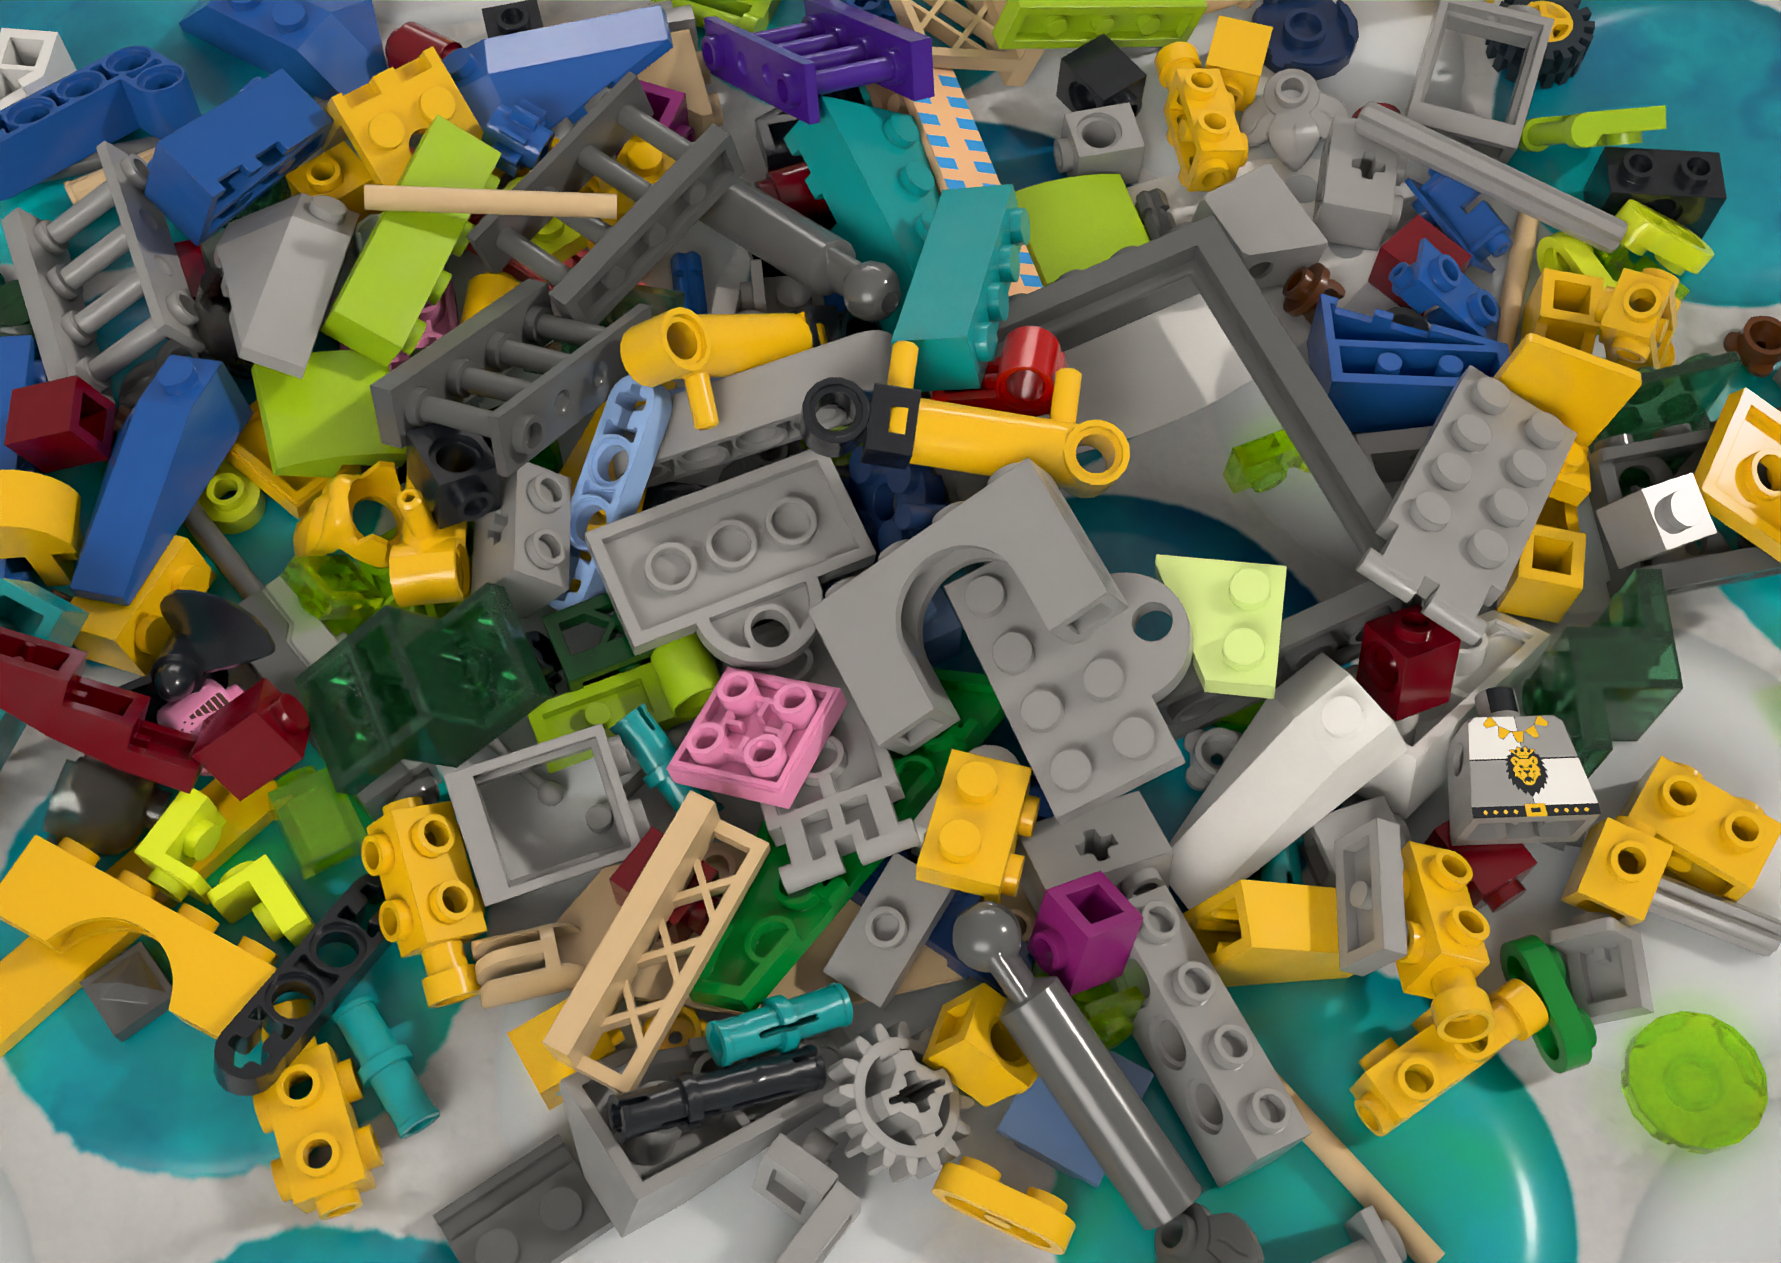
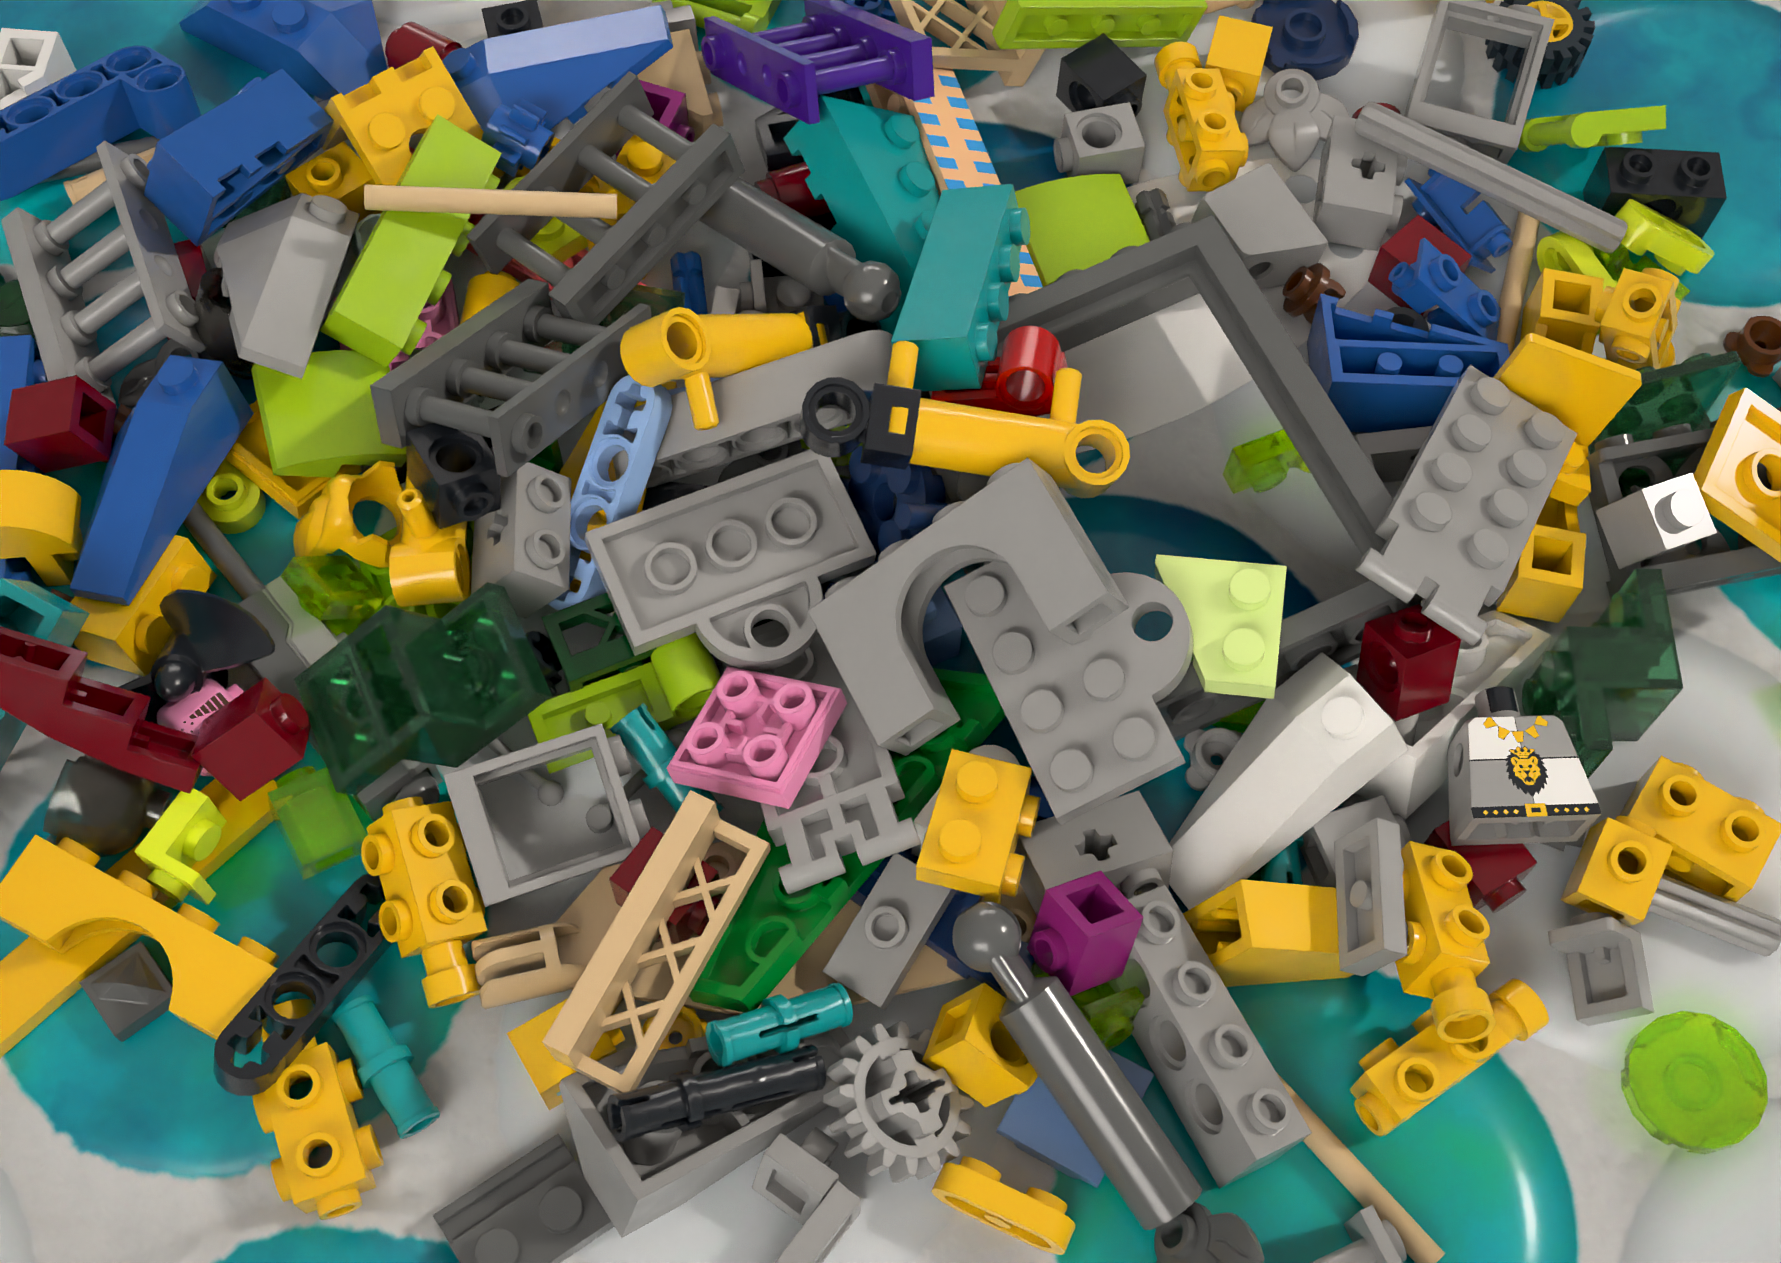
(264, 891): neon yellow bracket -> none
(1570, 1034): green plate -> none

